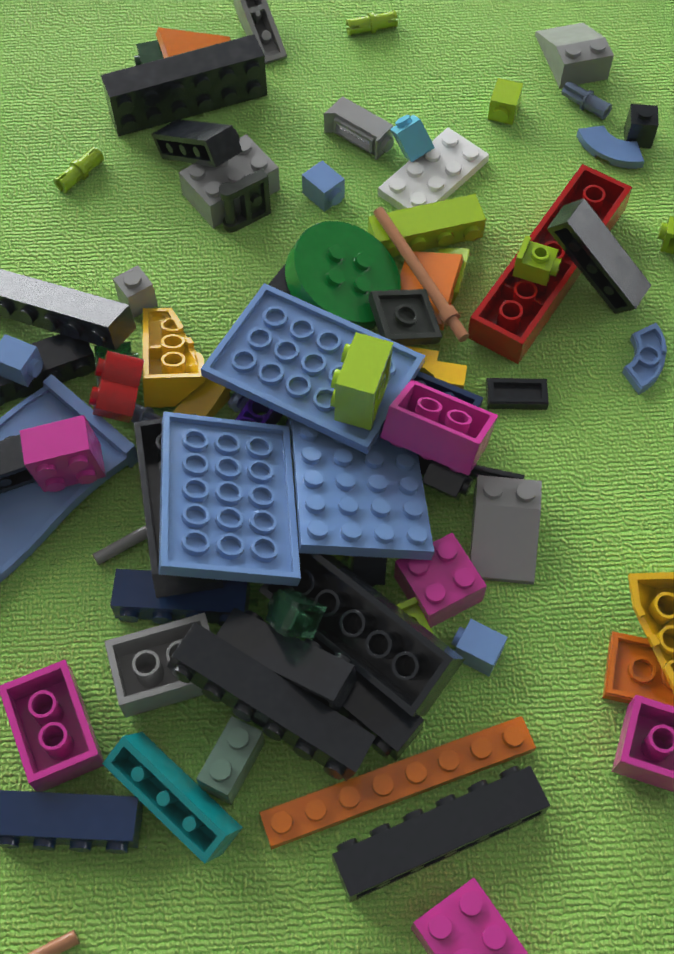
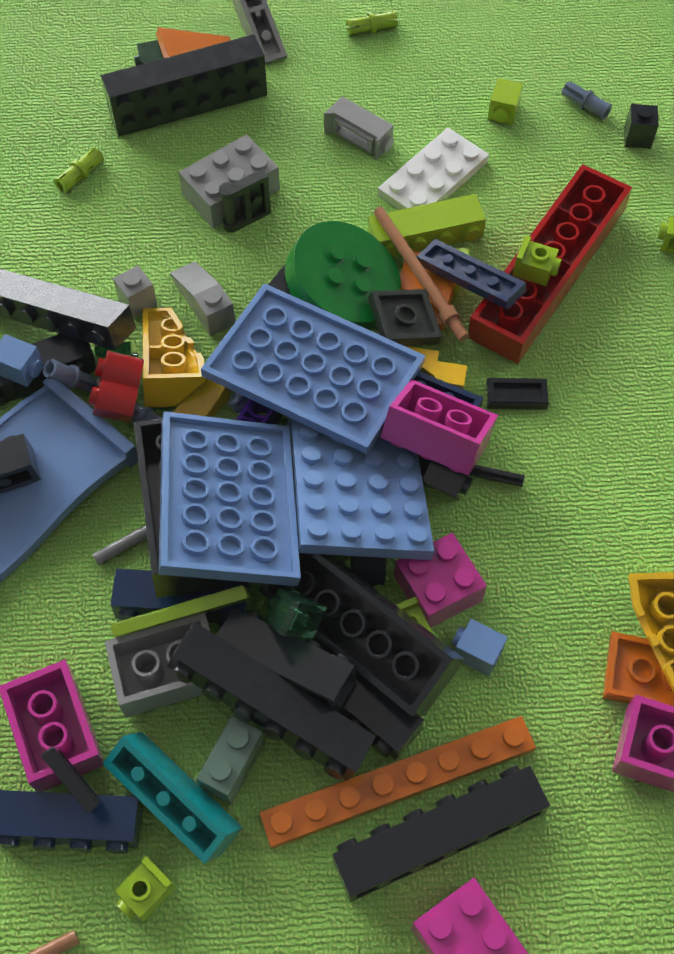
(62, 454): dark pink brick -> none
(70, 375): none -> sand blue axle
(71, 778): none -> black tile
(158, 890): none -> lime brick
(180, 611): none -> lime tile
(197, 142): black brick -> none
(205, 297): none -> light grey slope
(323, 186): medium blue brick -> none
(361, 380): lime brick -> none
(412, 137): medium azure brick -> none
(472, 274): none -> dark blue plate
(505, 528): light grey slope -> none
(576, 53): light grey slope -> none
(599, 256): brick -> none
(618, 152): medium blue tile -> none
(648, 358): medium blue tile -> none

